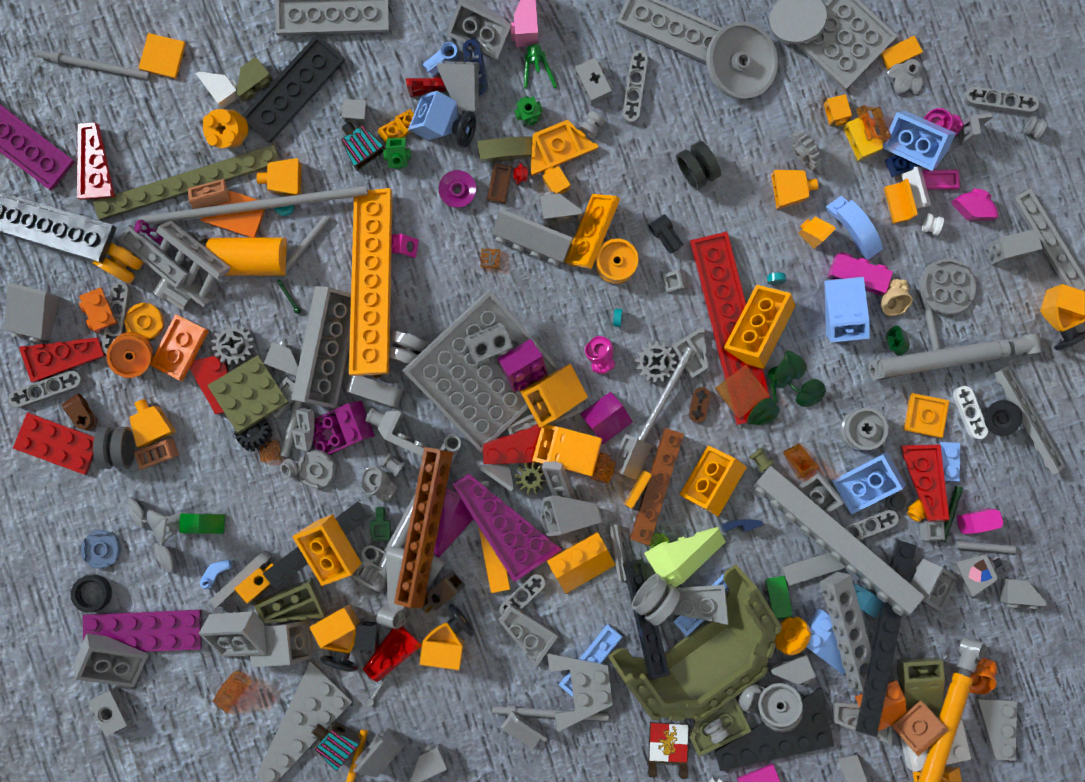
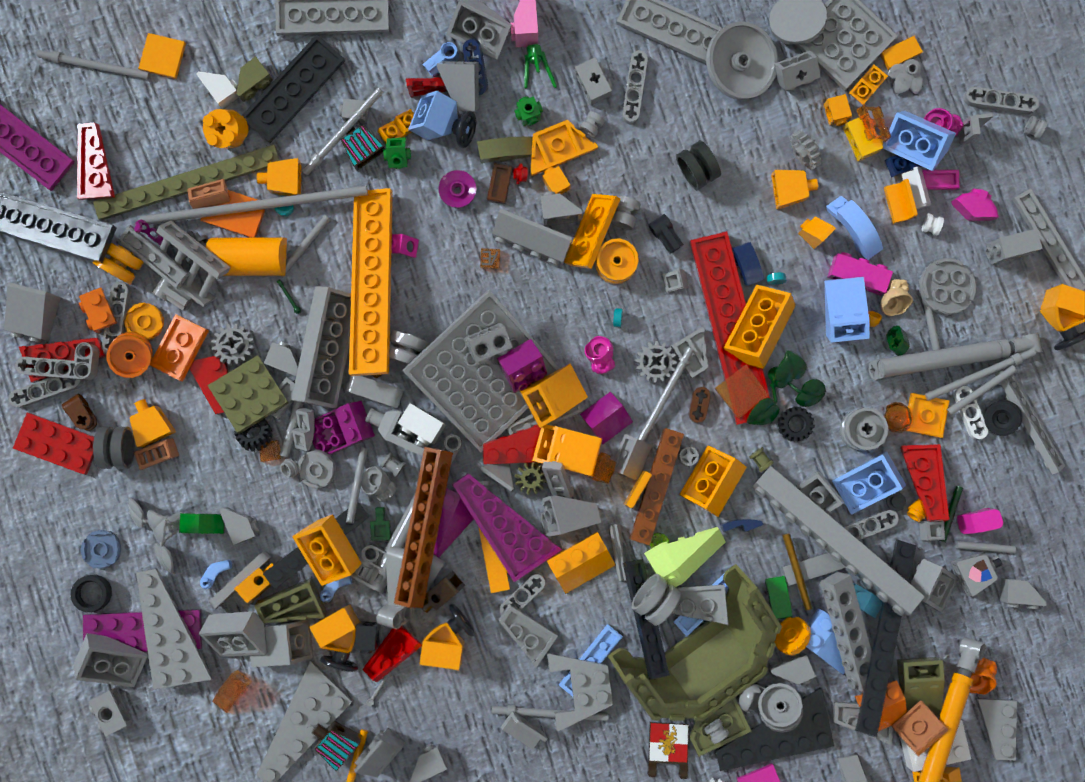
(57, 366): none -> light grey beam
(170, 645): none -> light grey wing
(239, 526): none -> light grey slope
(317, 158): none -> light grey bar
(330, 589): none -> light blue arm
(356, 485): none -> light grey bar
(422, 424): none -> white brick
(626, 212): none -> light grey wheel
(692, 456): none -> light grey wheel
(748, 262): none -> dark blue slope
(784, 424): none -> black tyre
(797, 70): none -> light grey brick
(797, 572): none -> pearl gold bar
(800, 461): clear orange slope -> none
(868, 84): none -> light orange slope
(874, 318): none -> light orange hinge
(898, 417): none -> clear orange hair
(951, 460): light blue plate -> none
(981, 390): none -> light grey bar
(1014, 359): none -> light grey bar

